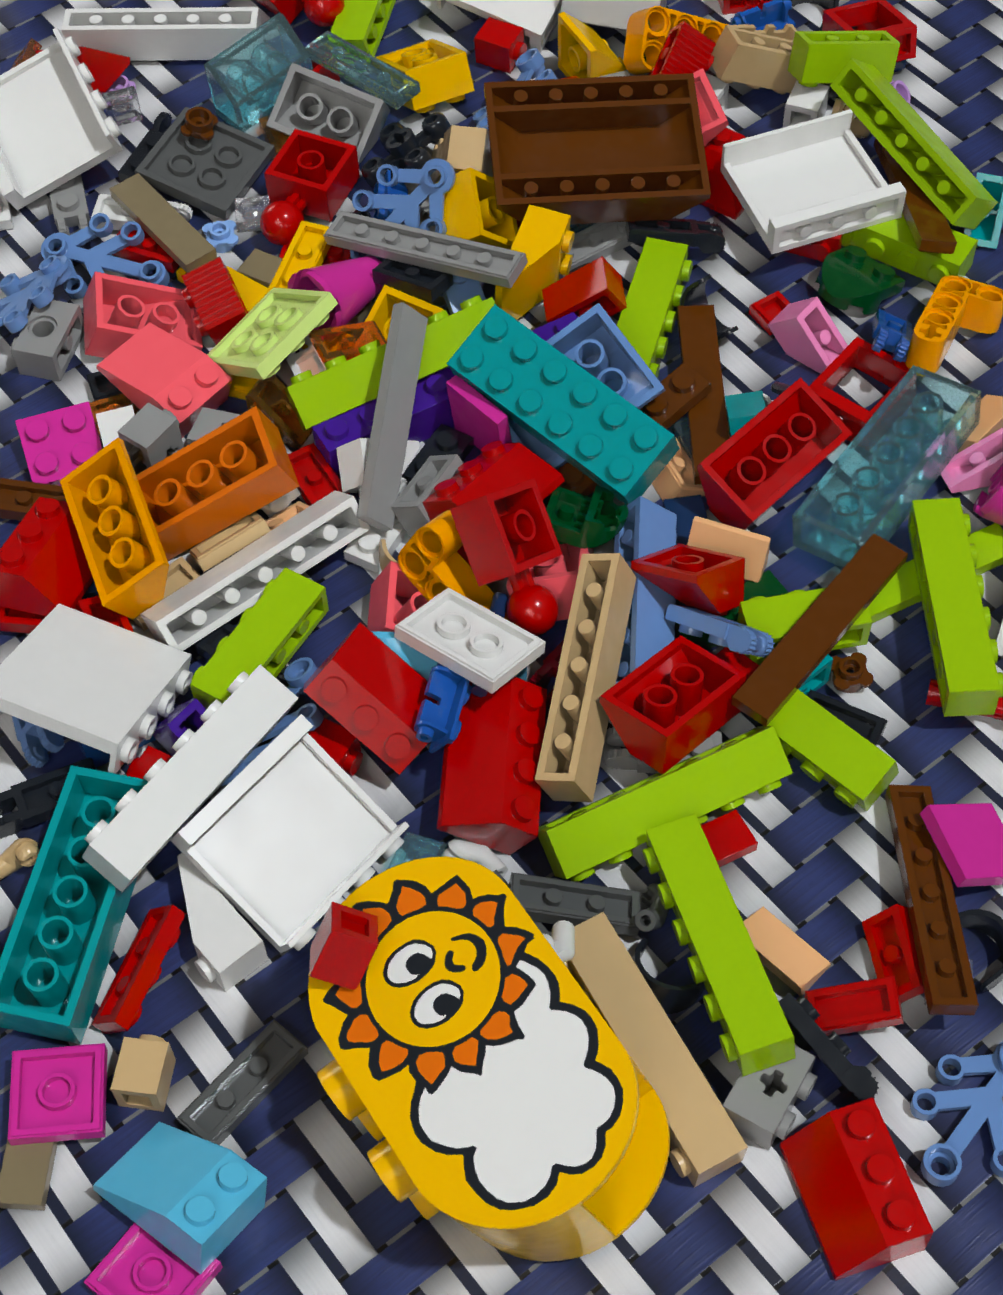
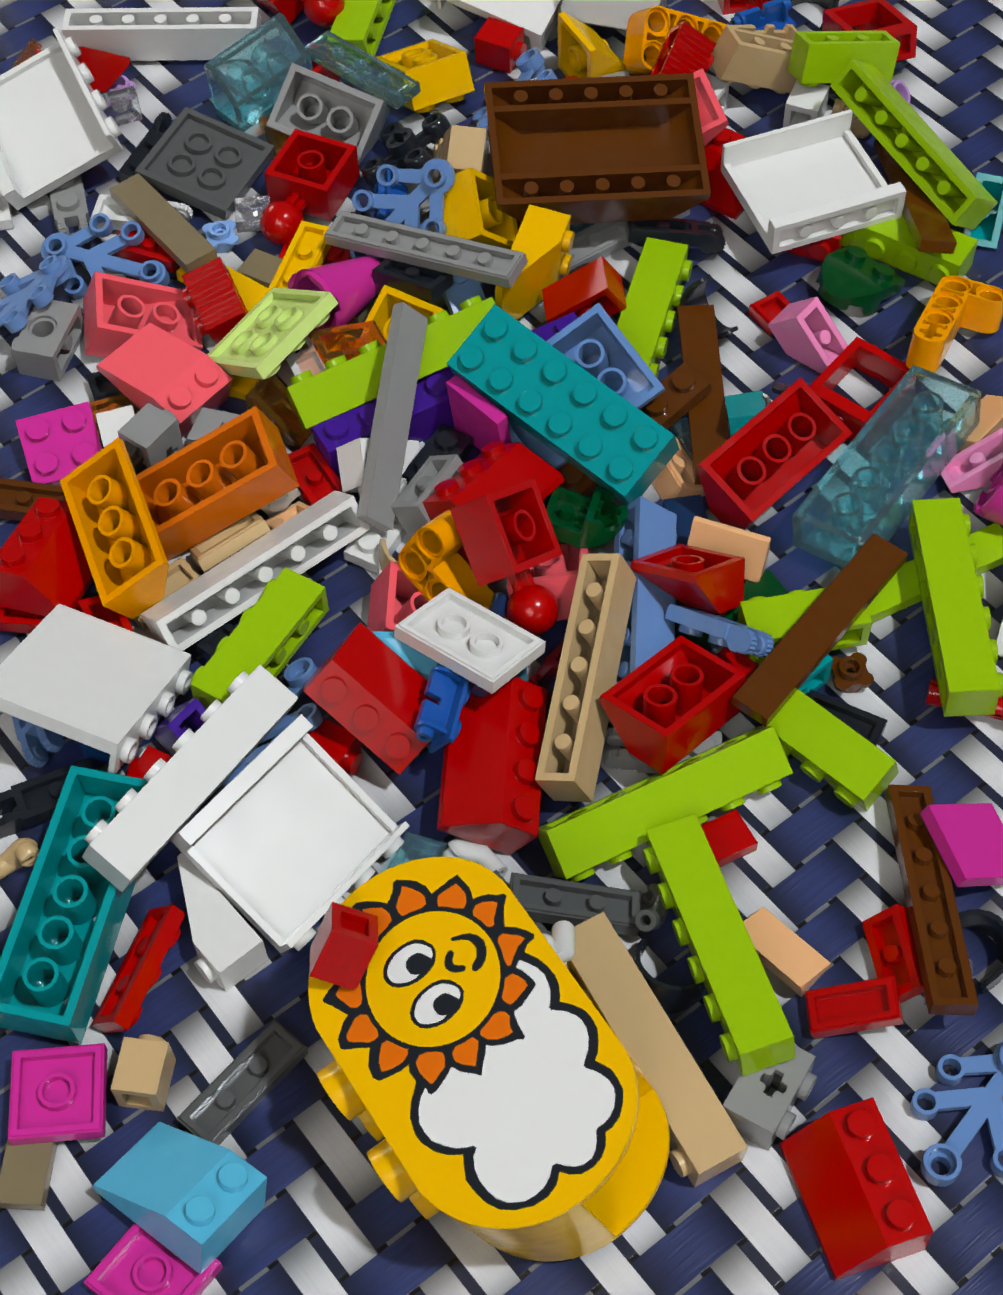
(199, 123): reddish brown plate -> none
(828, 1048): black hinge -> none
(891, 334): blue hinge -> none

